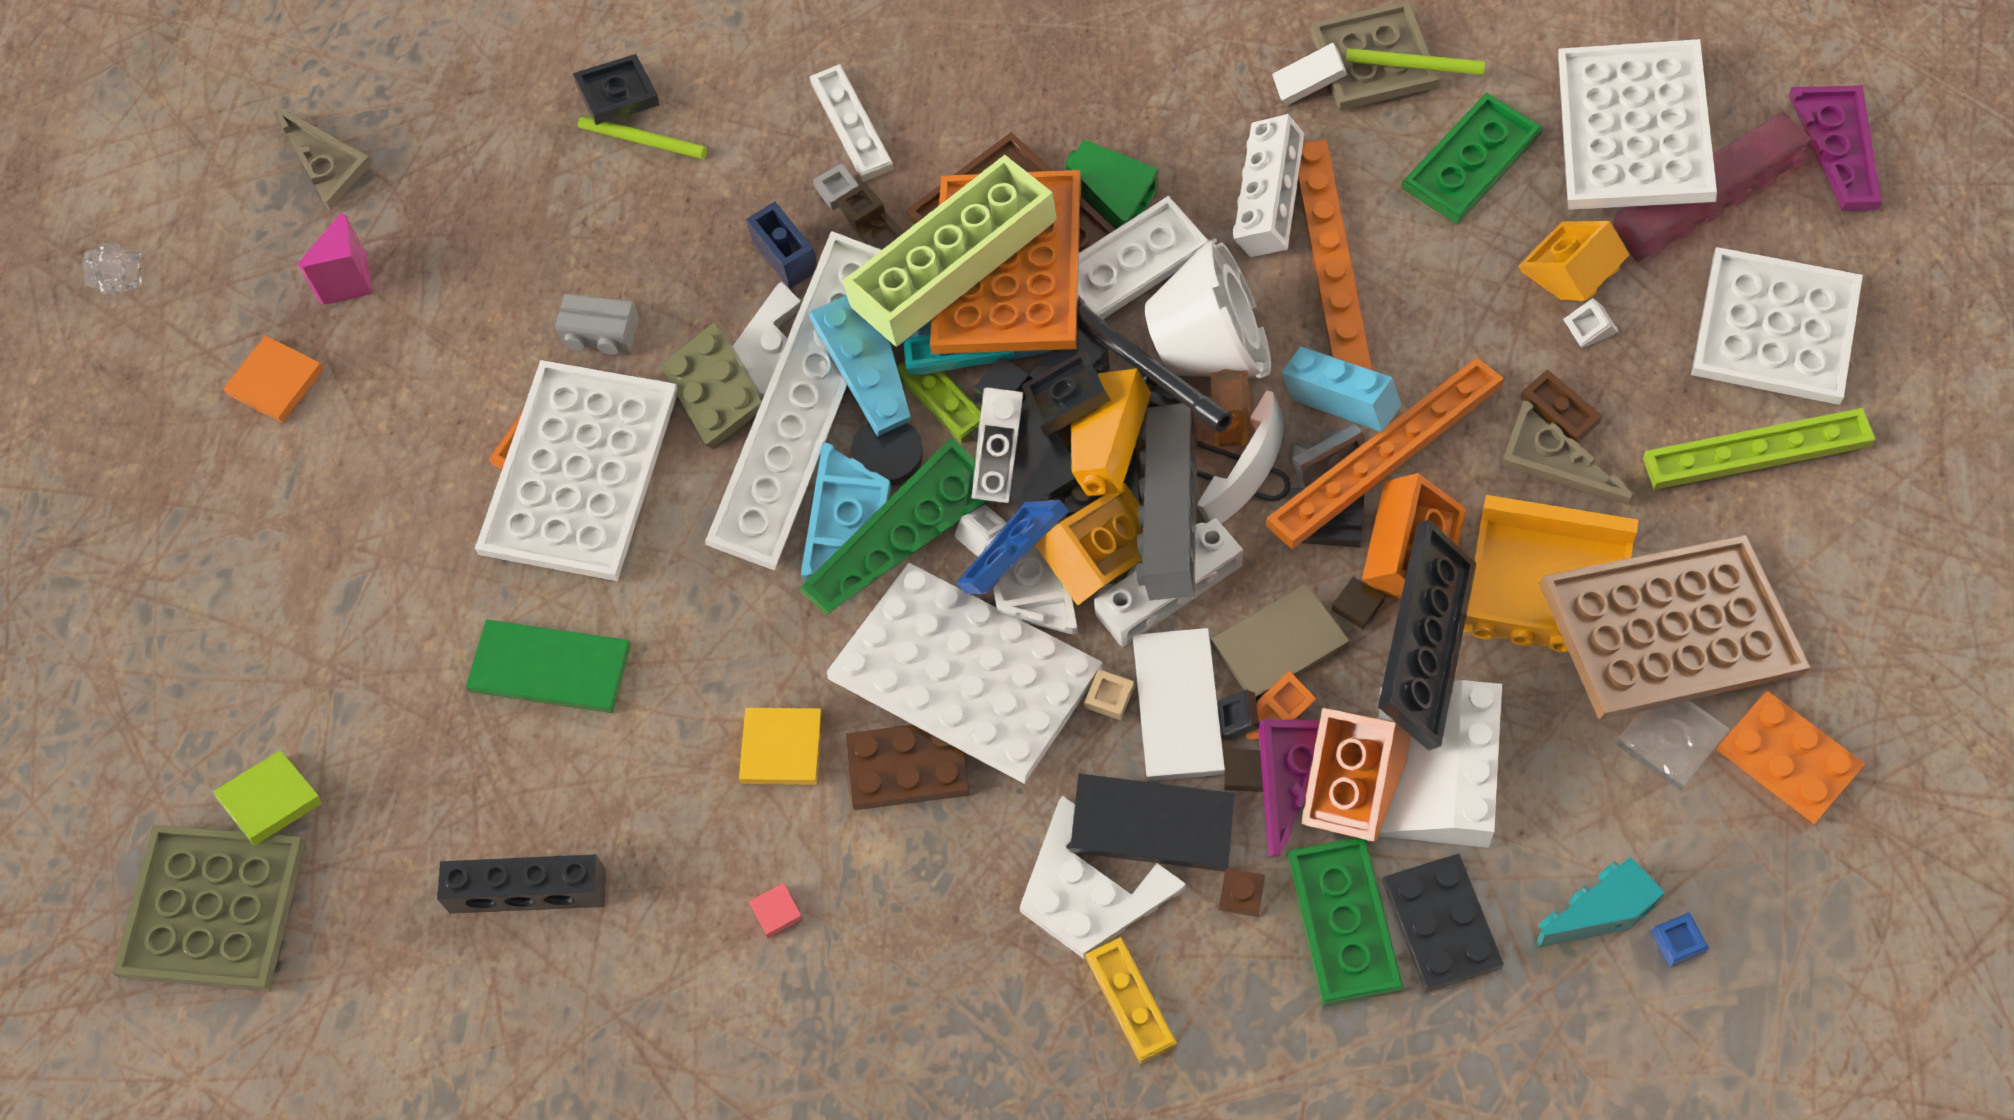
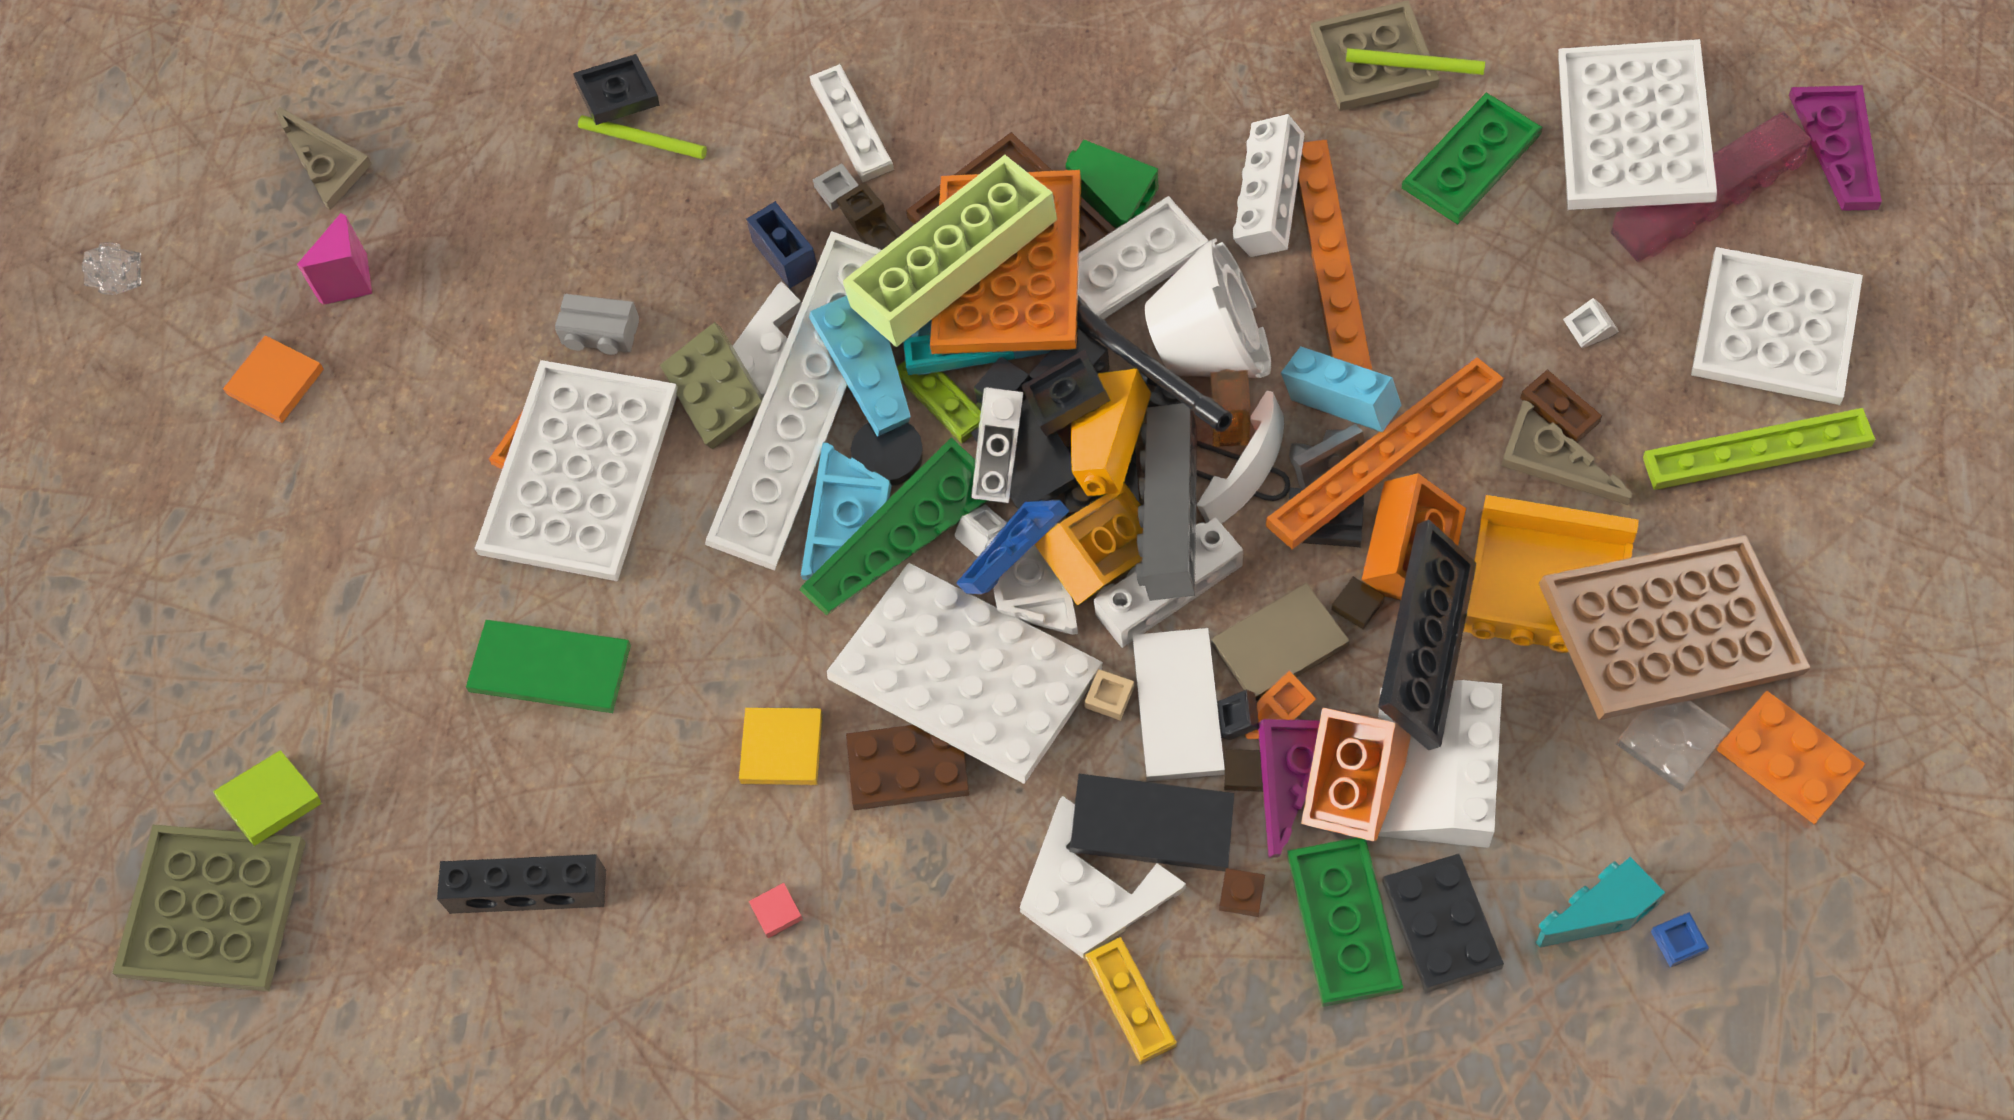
(1309, 74): white tile -> none
(1575, 259): light orange slope -> none

